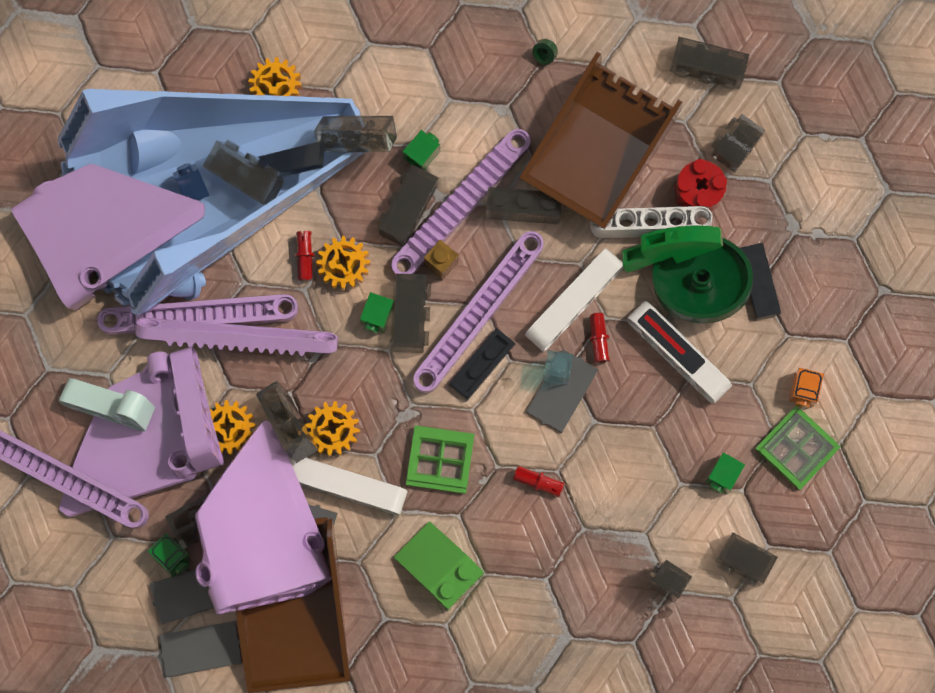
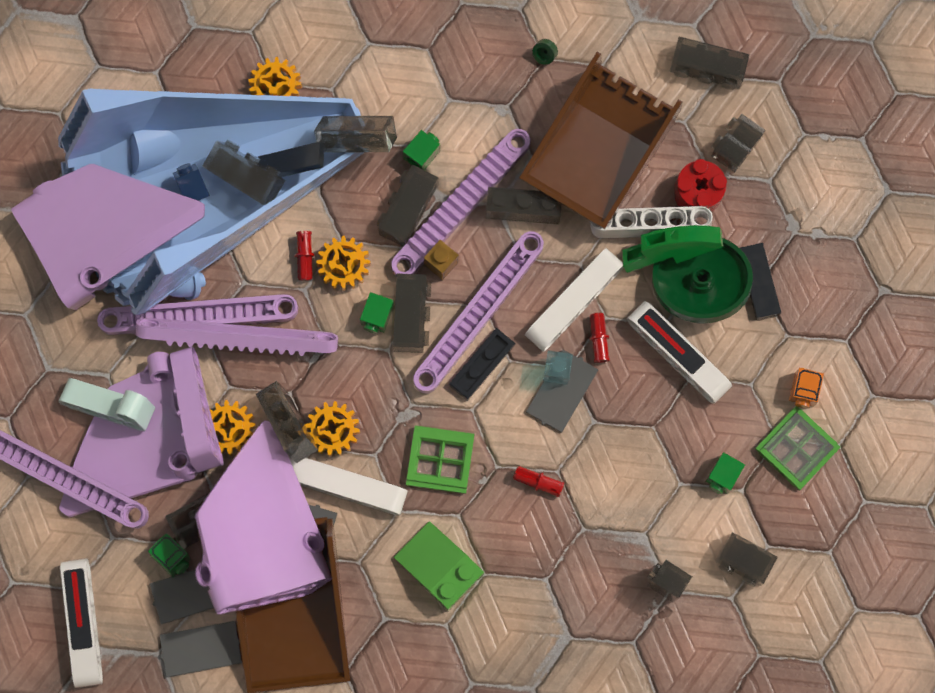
(81, 623): none -> beam

